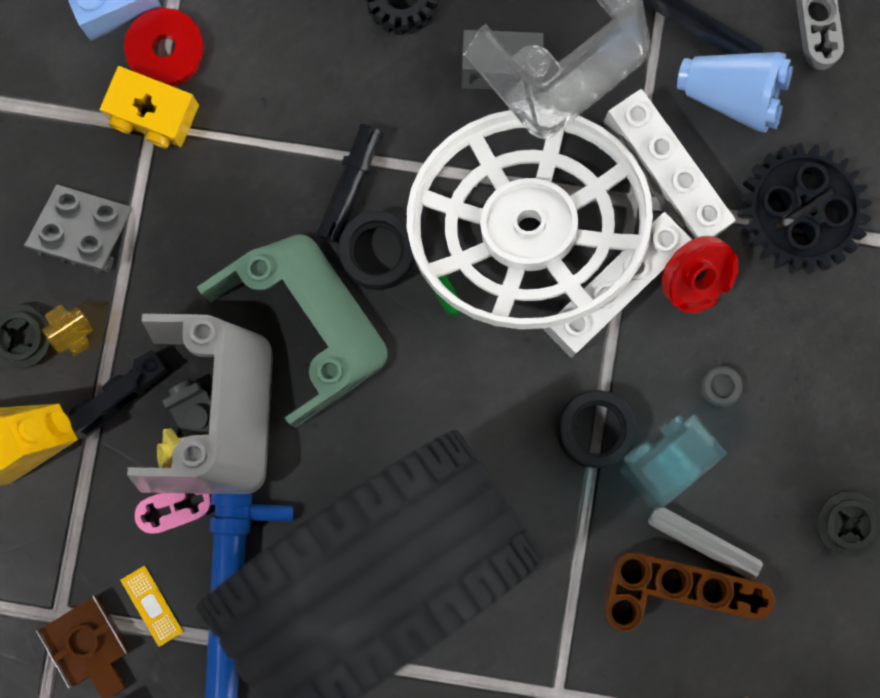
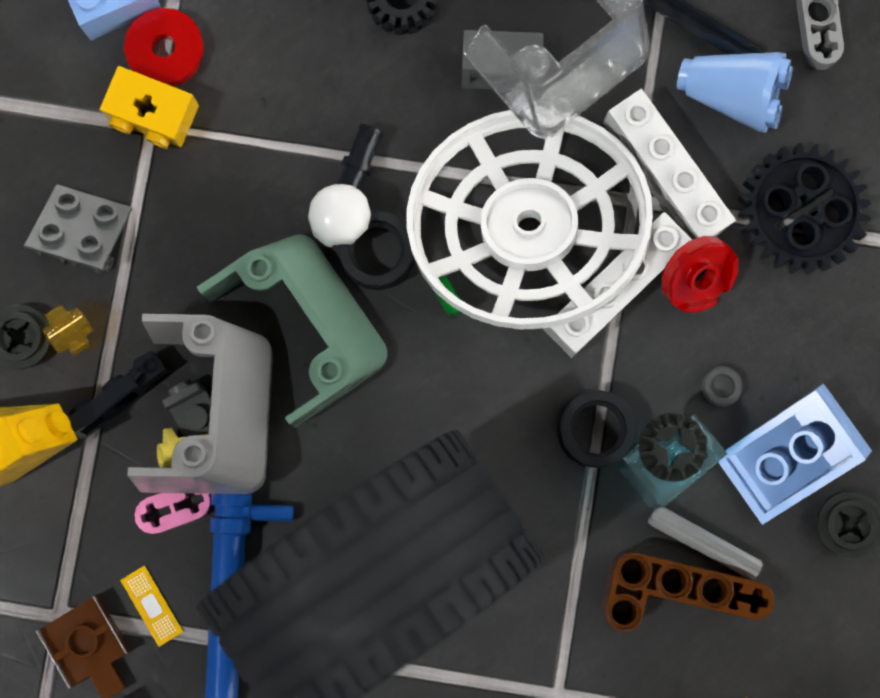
(339, 214): none -> white hair
(656, 458): none -> pearl dark grey gear
(794, 454): none -> light blue slope

